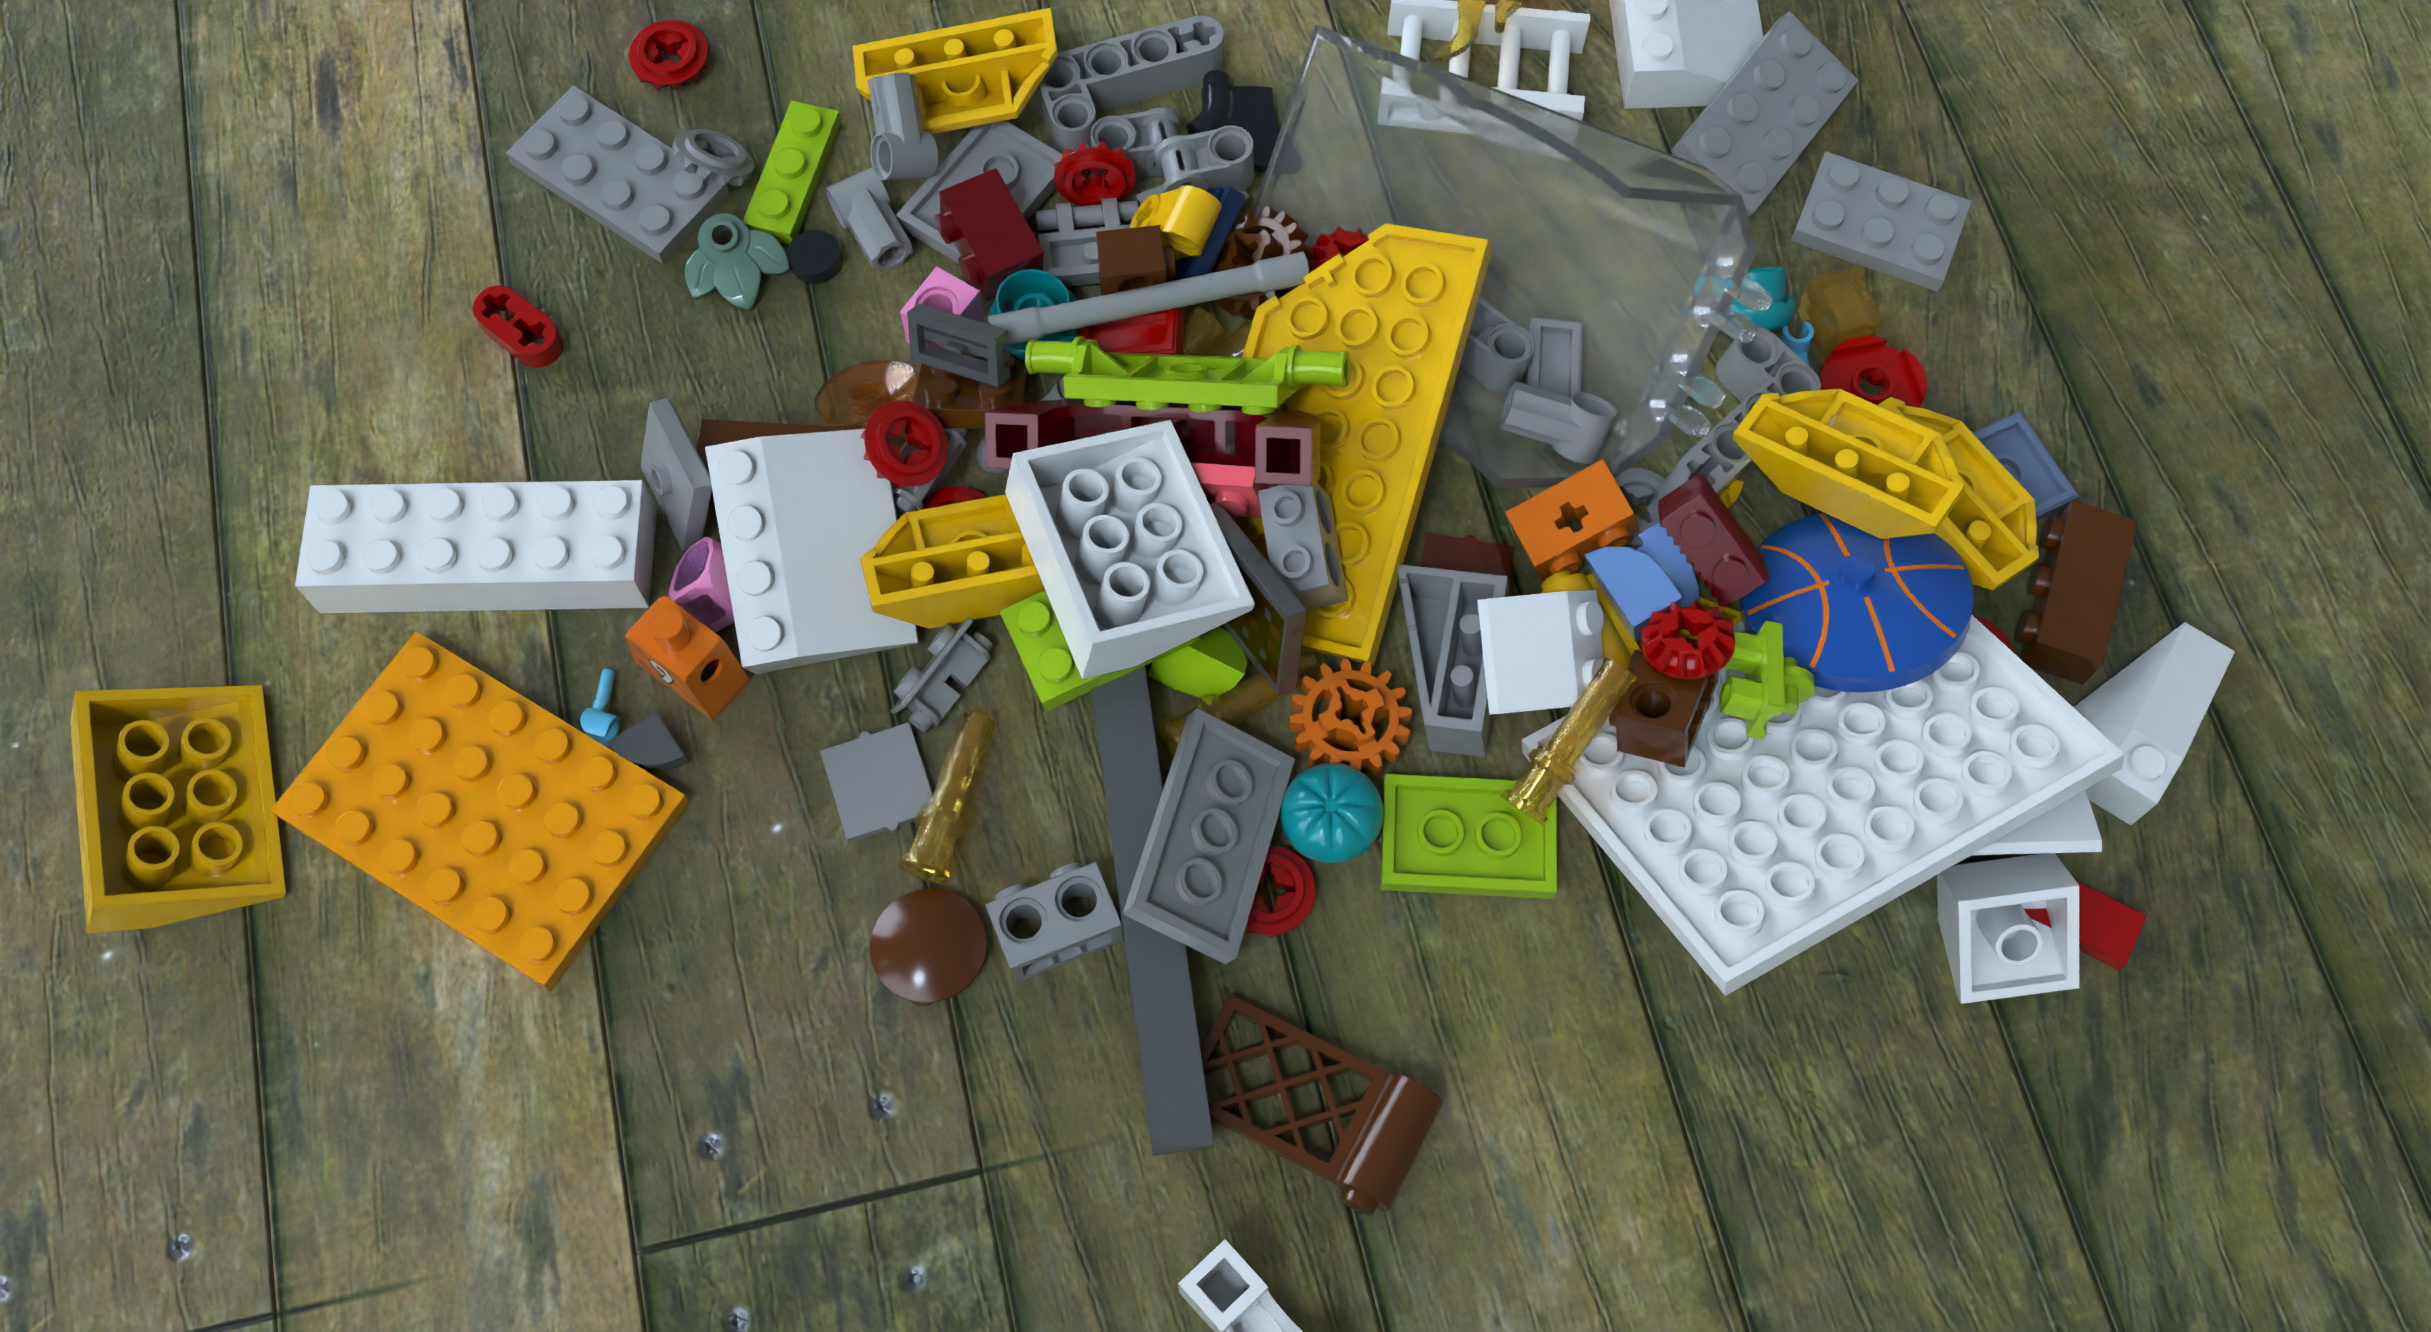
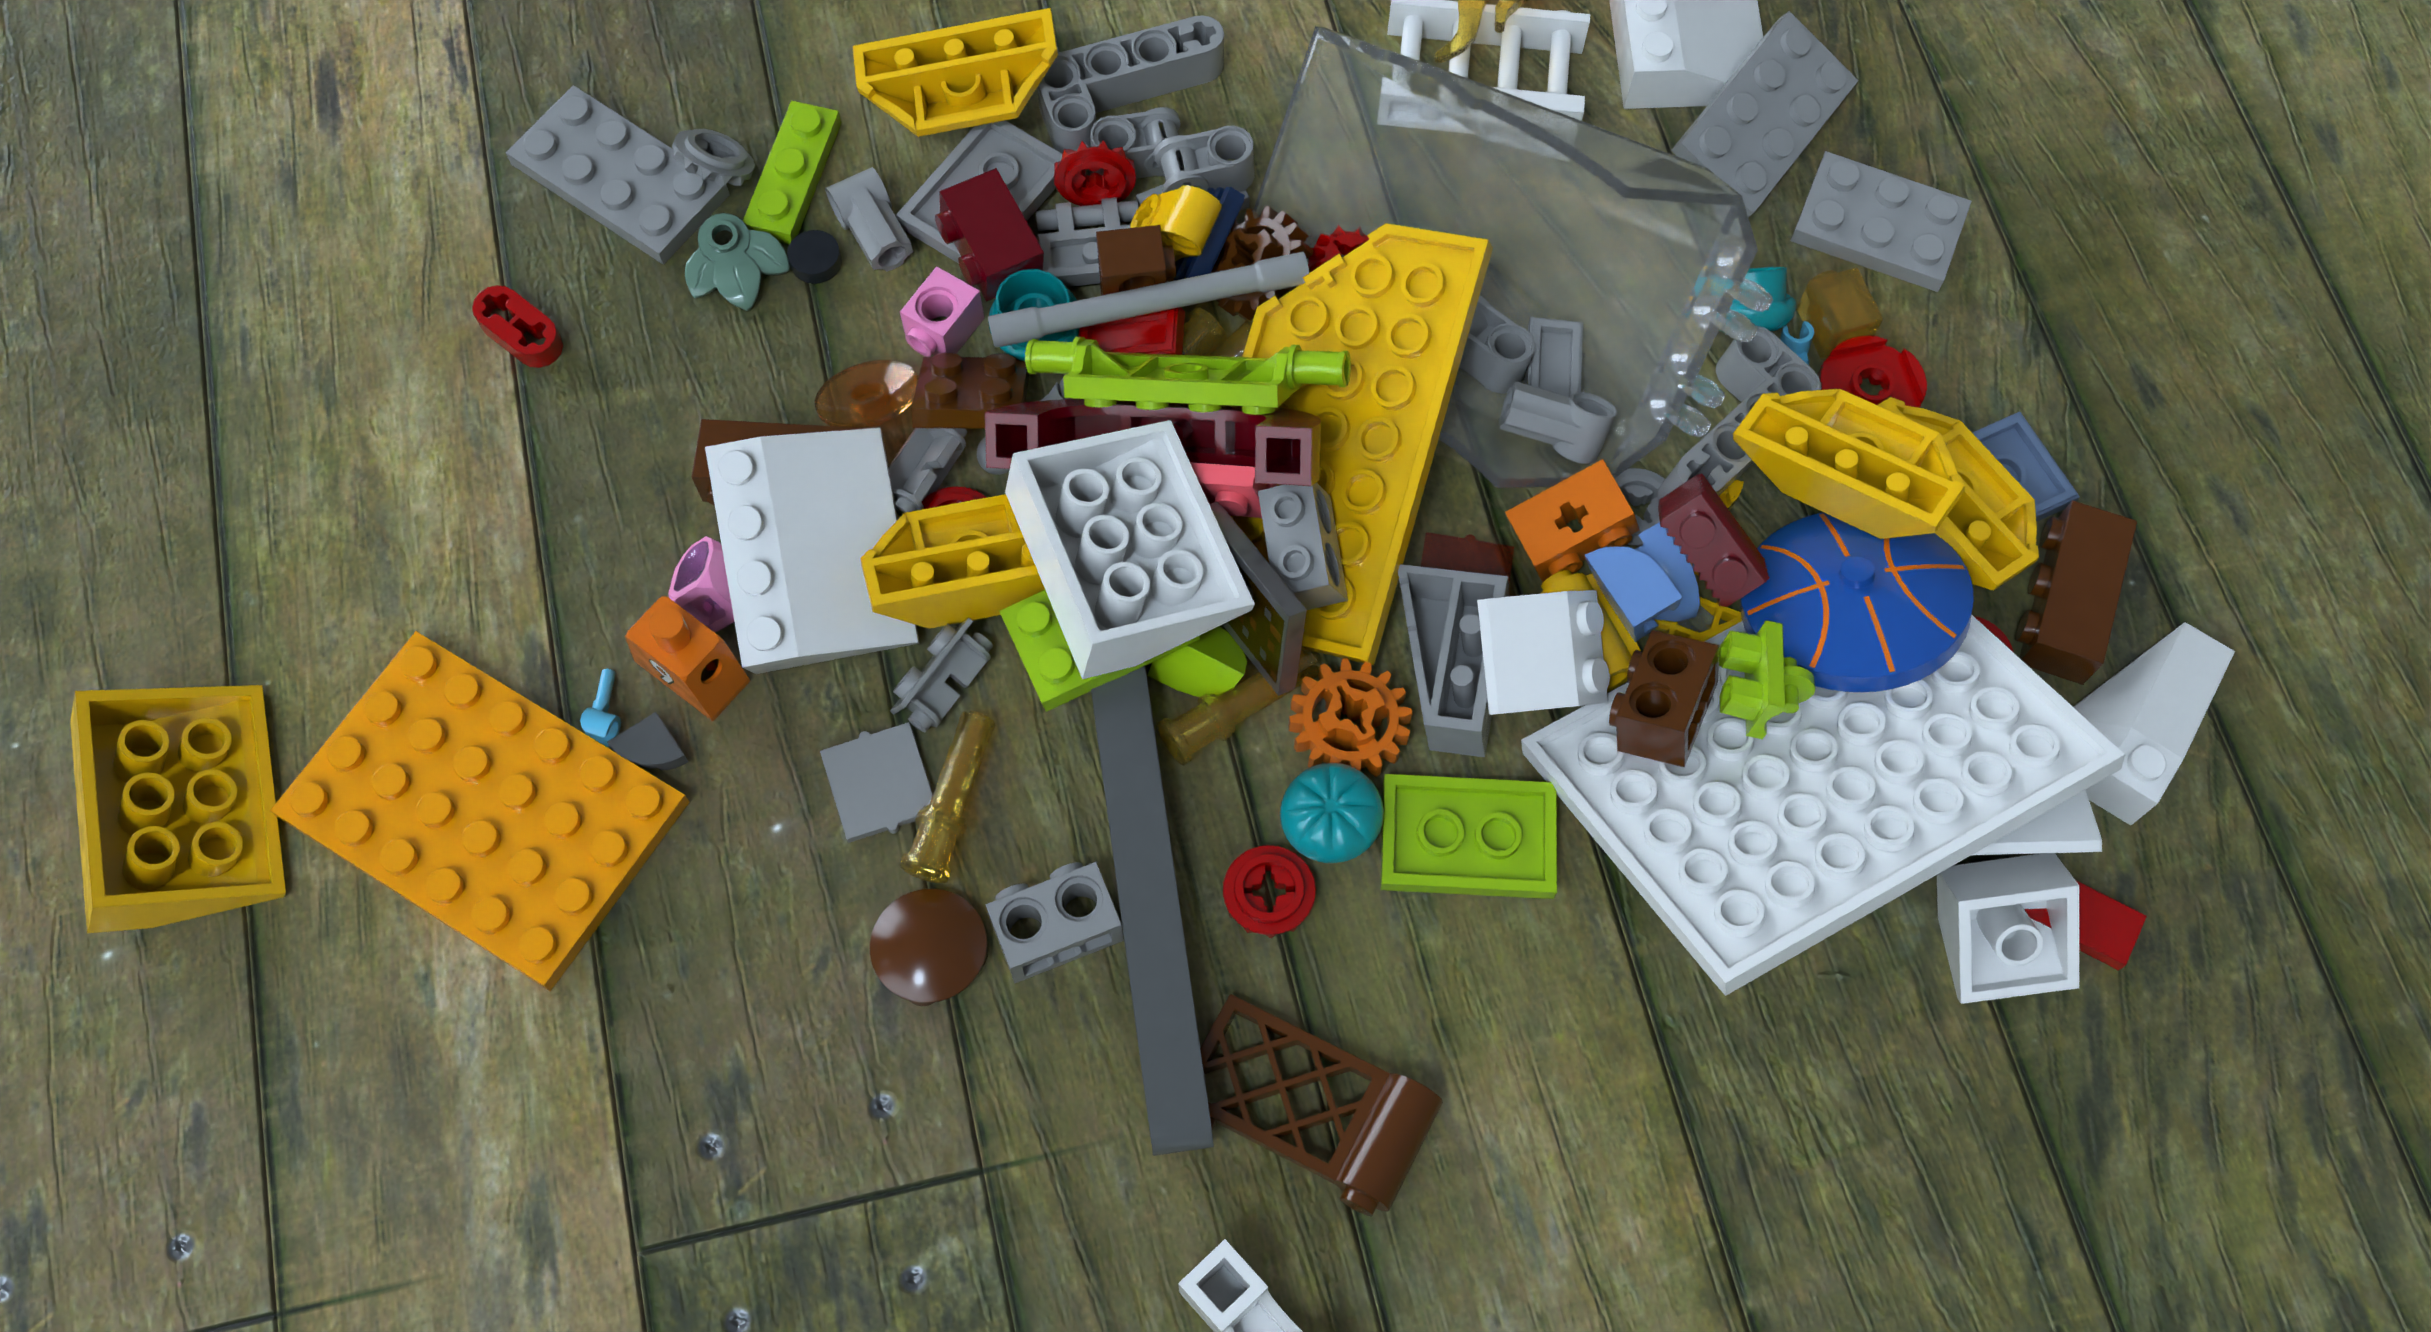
(477, 546): white brick -> none
(674, 38): red gear -> none
(675, 473): light grey plate -> none
(901, 144): light grey piece -> none
(922, 431): red gear -> none
(958, 335): dark grey tile -> none
(1210, 837): light grey plate -> none
(1239, 106): black arm -> none
(1553, 765): clear yellow pin -> none
(1676, 656): red gear -> none

